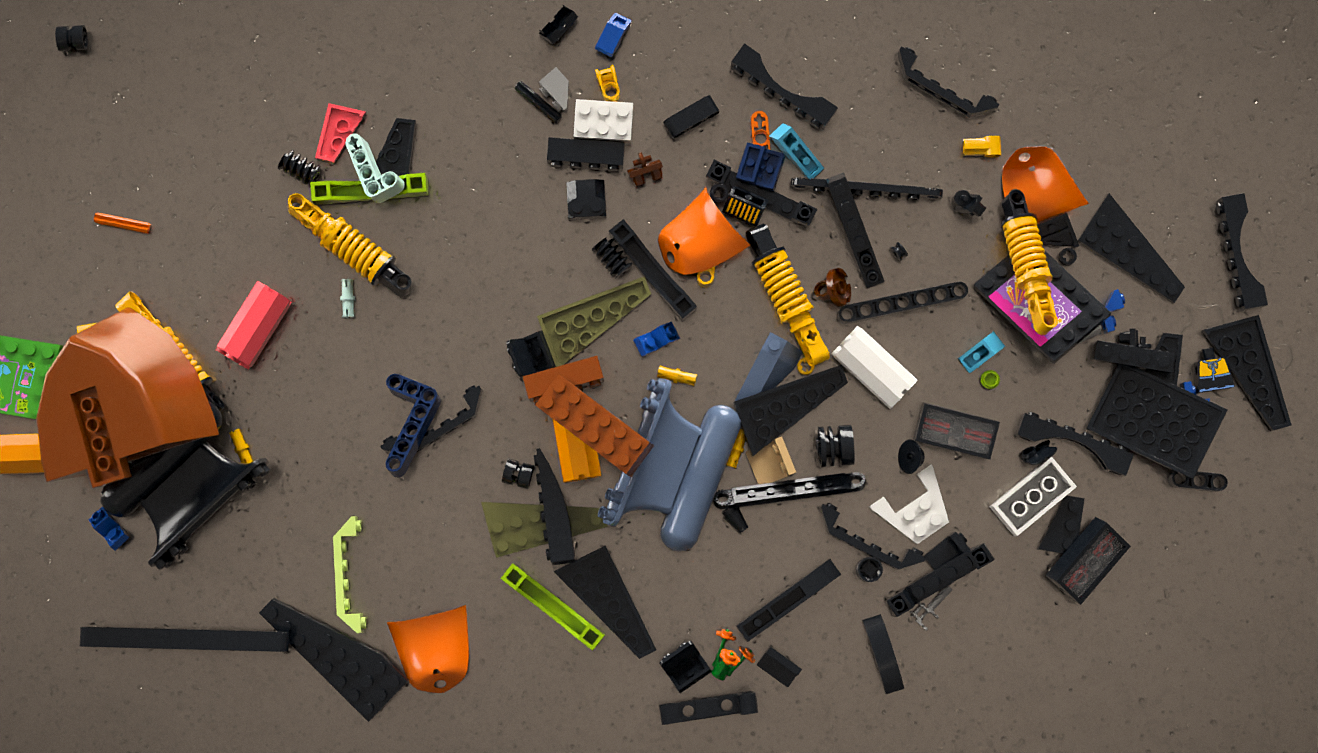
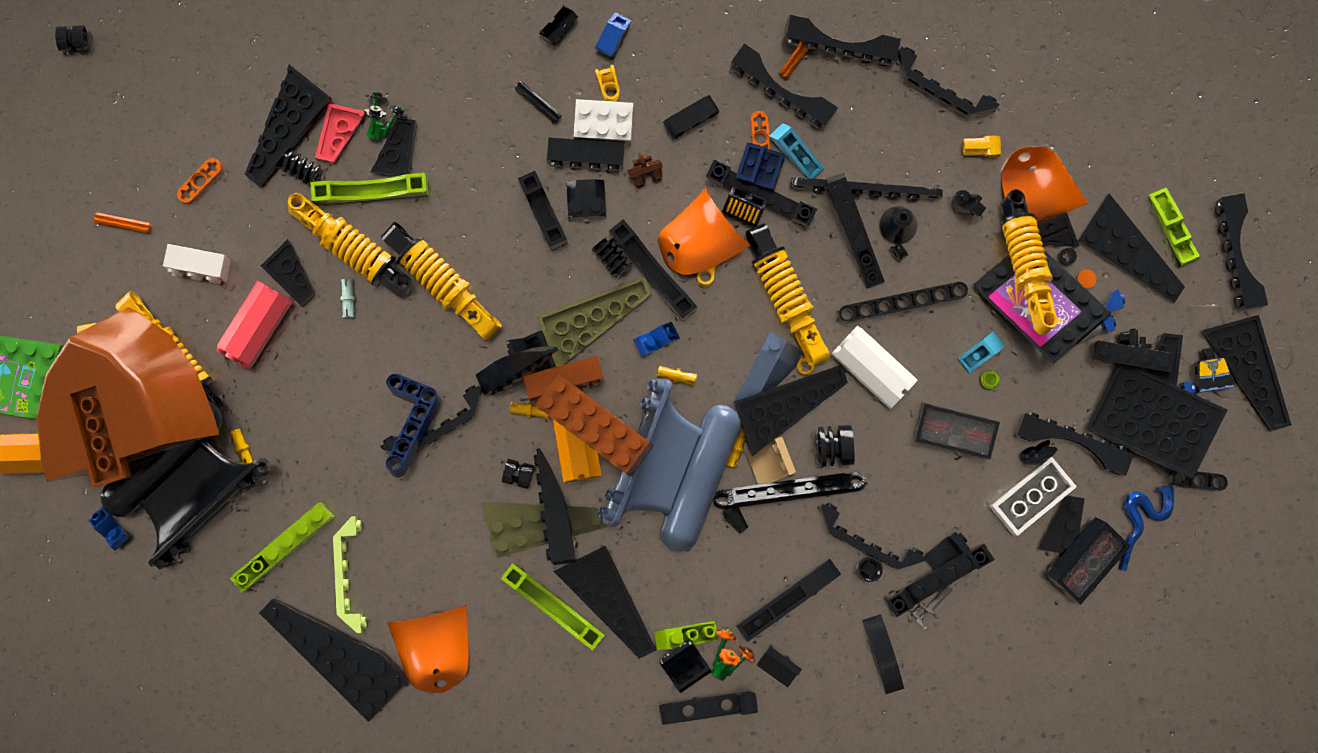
(184, 639): black beam -> none
(197, 264): none -> white brick
(205, 167): none -> orange beam
(282, 546): none -> lime slope
(288, 120): none -> black wing
(289, 273): none -> black wing
(364, 169): light aqua beam -> none
(376, 128): none -> plant
(434, 276): none -> piece
(511, 368): none -> black slope
(527, 409): none -> yellow pin
(542, 210): none -> black arch
(557, 88): light grey slope -> none
(676, 636): none -> lime slope
(723, 191): black cone -> none
(793, 61): none -> orange axle
(802, 31): none -> black arch
(837, 288): reddish brown tile -> none
(898, 224): none -> black cone
(910, 456): black piece -> none
(920, 516): white wing -> none
(1086, 278): none -> orange tile
(1138, 498): none -> blue animal
(1174, 227): none -> lime slope

